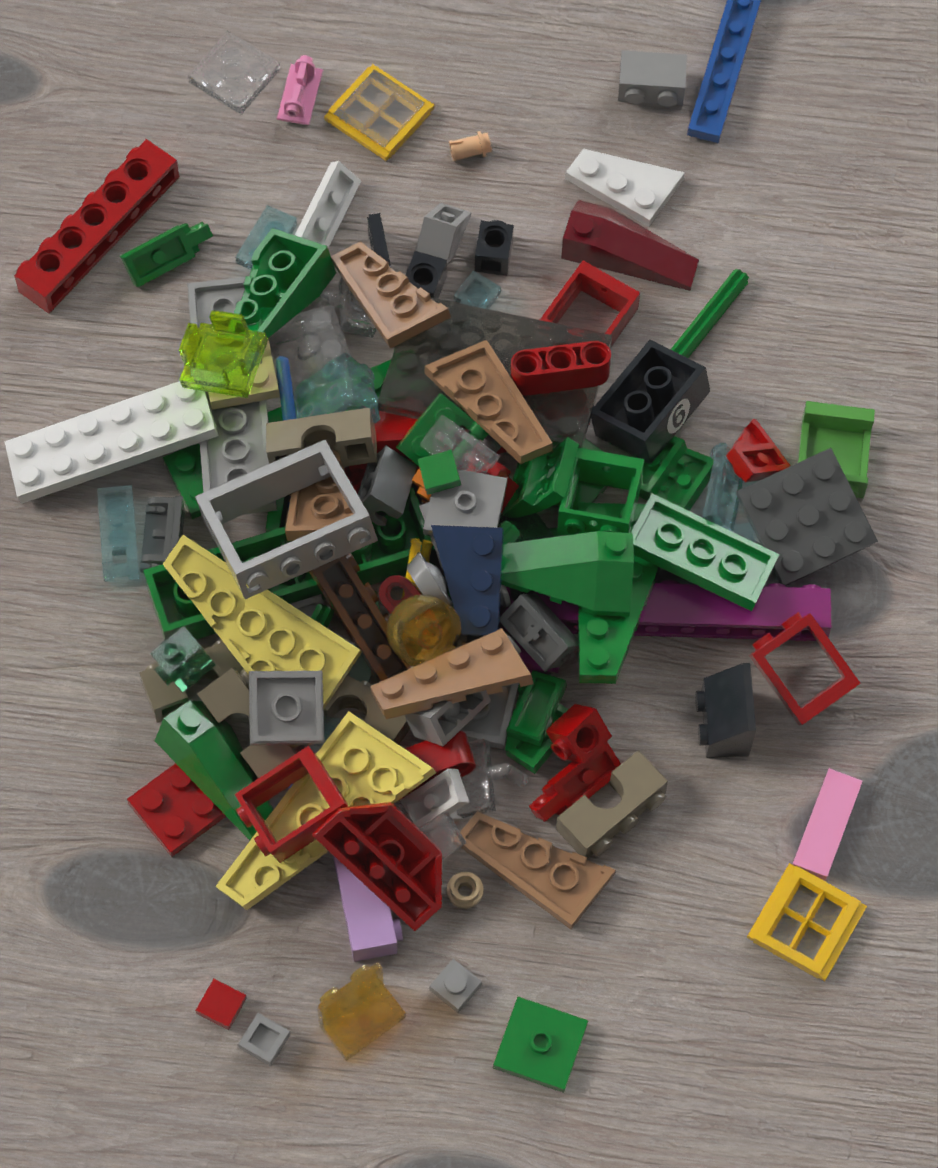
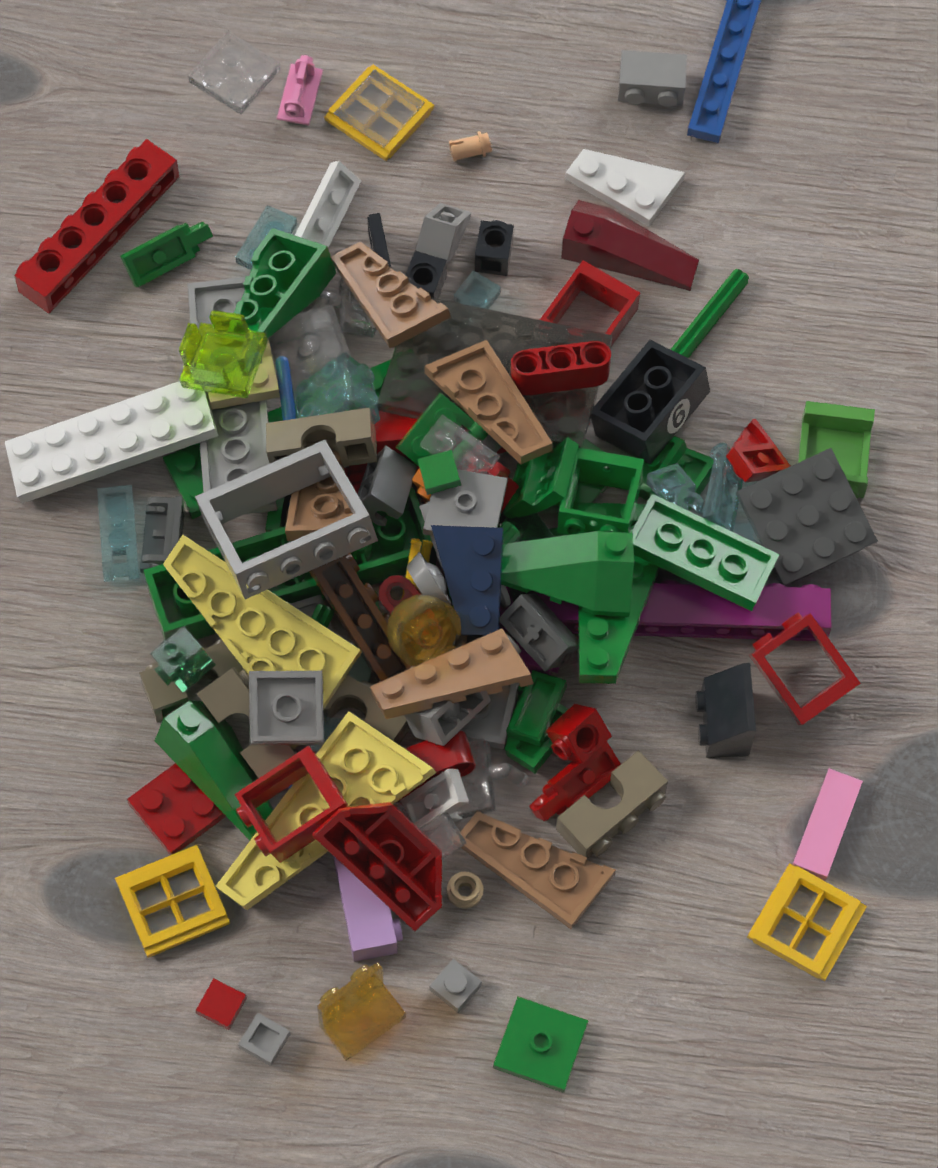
(172, 901): none -> yellow piece
(675, 486): none -> clear light blue plate

